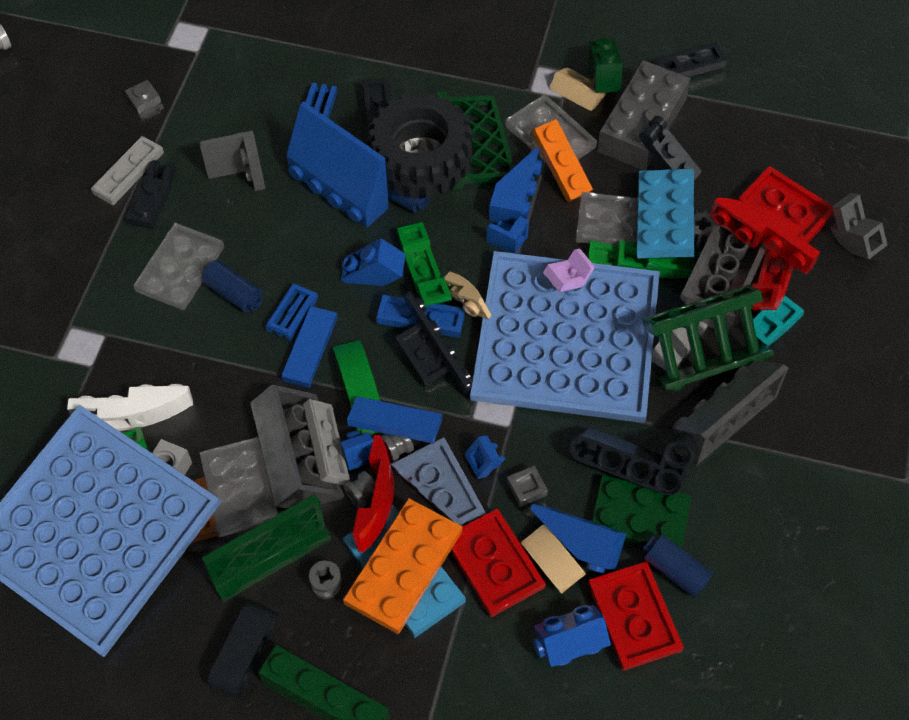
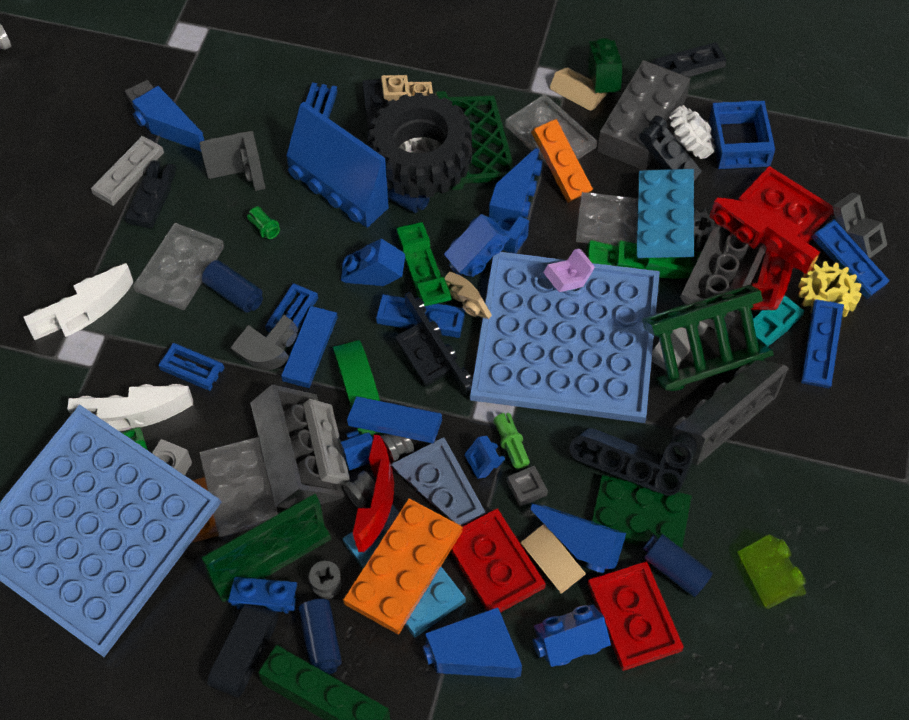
(92, 300): none -> white slope
(166, 119): none -> blue slope
(210, 376): none -> blue tile
(268, 227): none -> green pin
(268, 351): none -> dark grey brick
(269, 593): none -> blue hinge
(320, 635): none -> dark blue brick
(398, 85): none -> tan slope
(474, 647): none -> blue slope
(476, 246): none -> blue brick
(511, 440): none -> bright green axle
(692, 132): none -> white gear
(742, 154): none -> blue window
(772, 570): none -> clear neon green bracket
(822, 343): none -> blue tile
(830, 285): none -> light yellow gear
(847, 253): none -> blue tile

